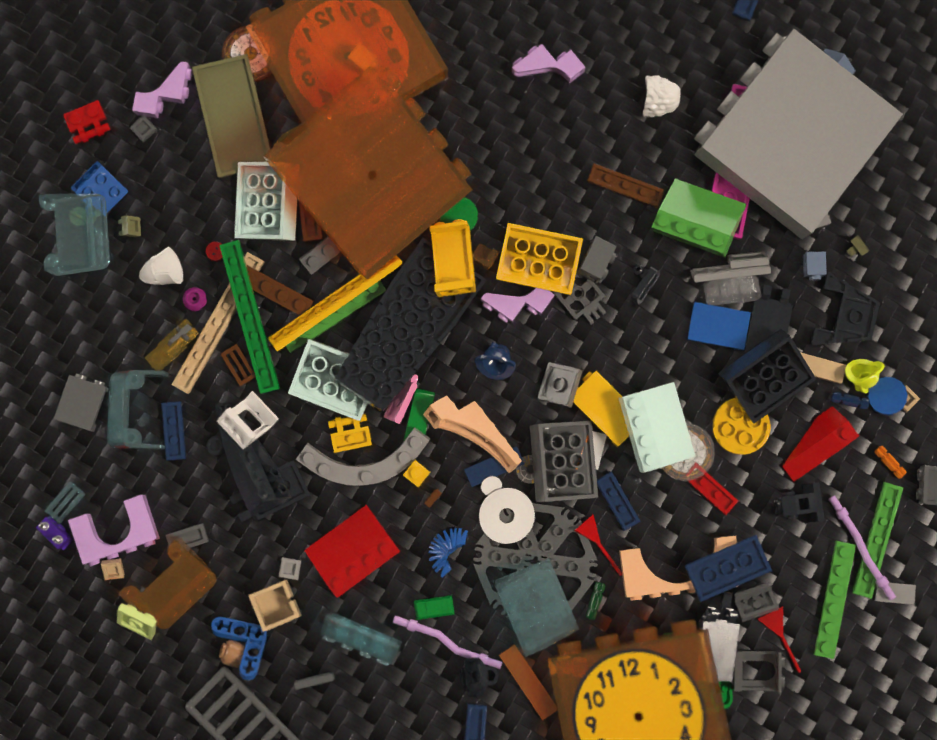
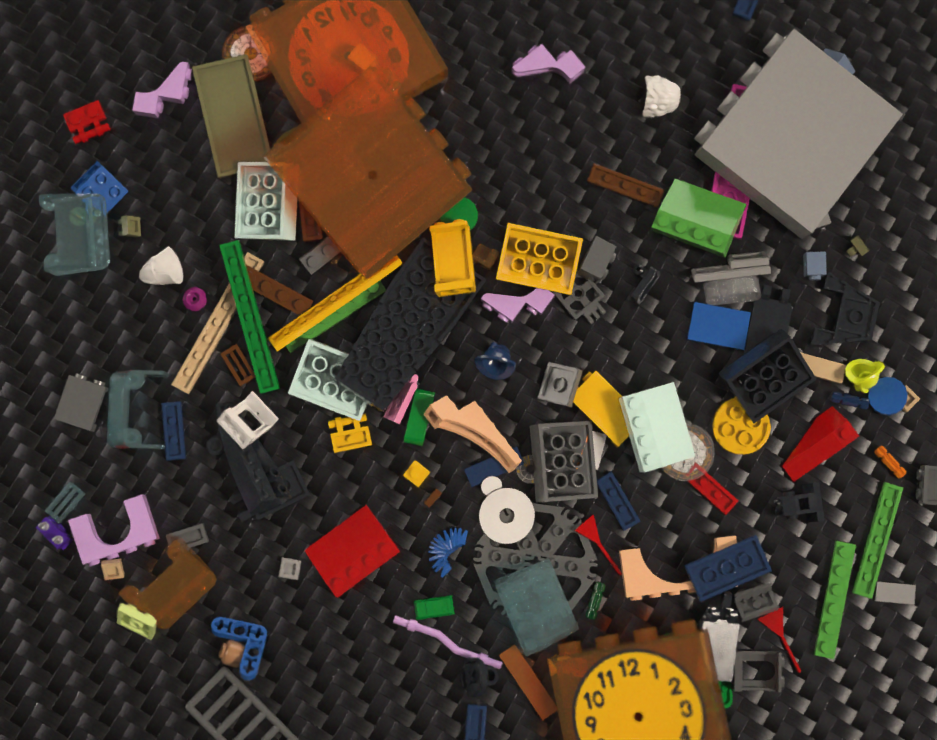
(143, 128): dark grey tile -> none
(172, 345): clear yellow plate -> none
(214, 252): red tile -> none
(274, 605): tan piece -> none
(314, 680): dark grey tile -> none
(360, 637): clear light blue slope -> none
(367, 473): light grey plate -> none
(881, 581): lavender bar -> none

